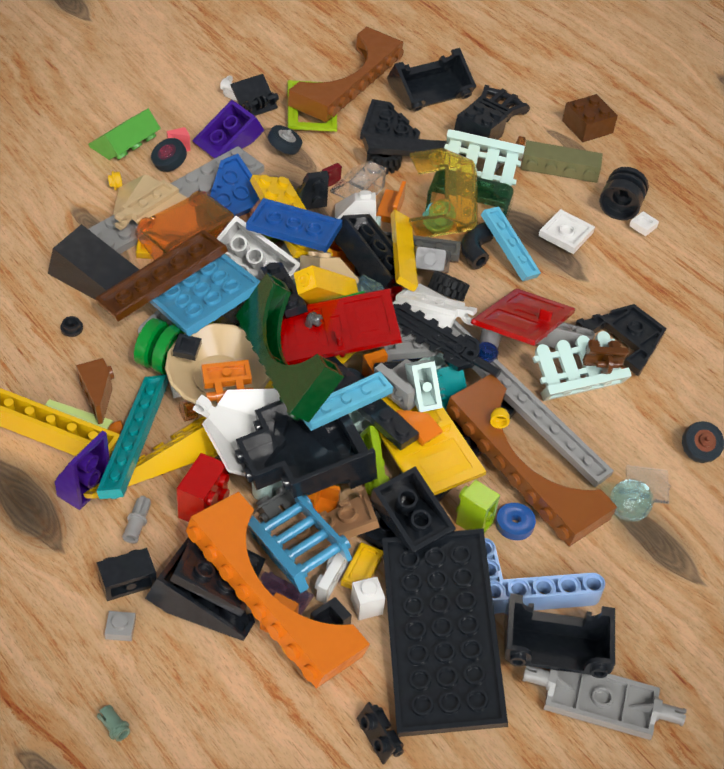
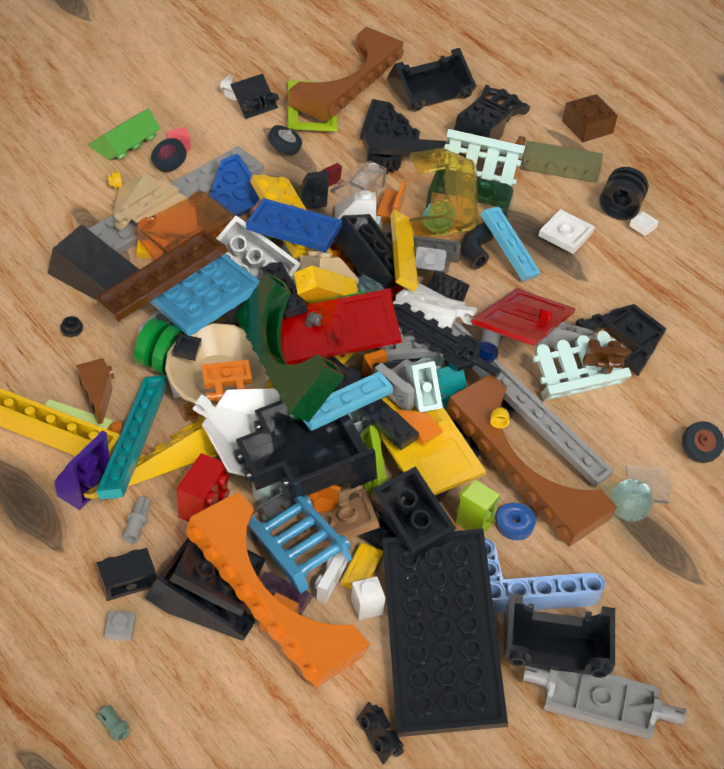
(229, 129): dark purple slope -> none
(332, 613): black panel -> none

